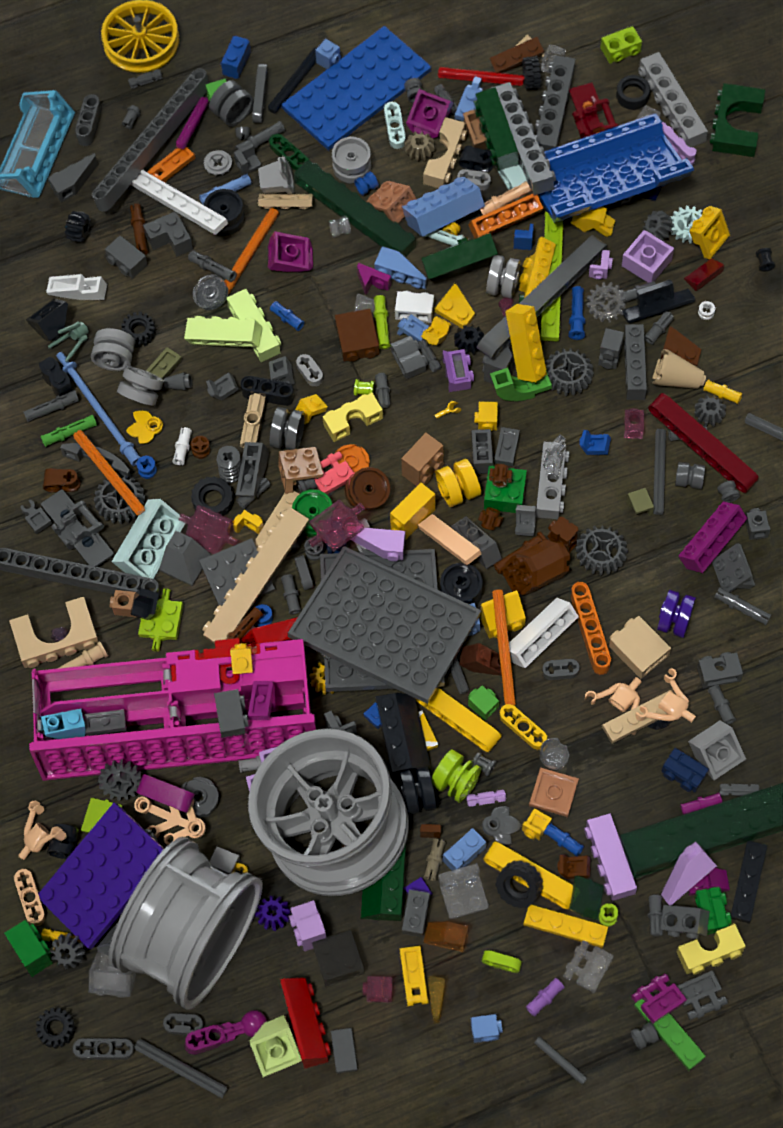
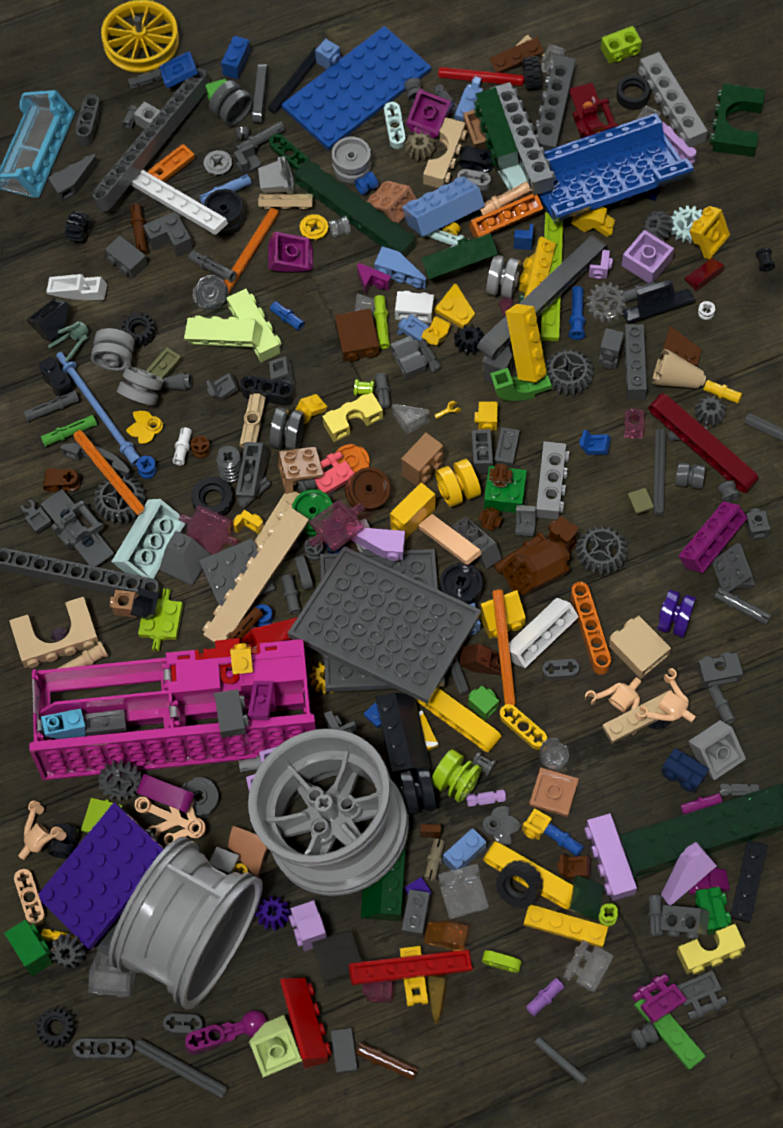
(143, 114): none -> light grey brick
(178, 69): none -> blue tile
(192, 123): magenta axle -> none
(249, 848): none -> nougat slope
(310, 221): none -> yellow gear
(312, 368): light grey beam -> none
(386, 1061): none -> reddish brown pin
(410, 417): none -> clear slope
(410, 967): none -> red tile
(457, 370): medium lavender window -> none
(485, 1028): medium blue brick -> none
(554, 456): clear bracket -> none
(658, 327): dark grey axle -> none

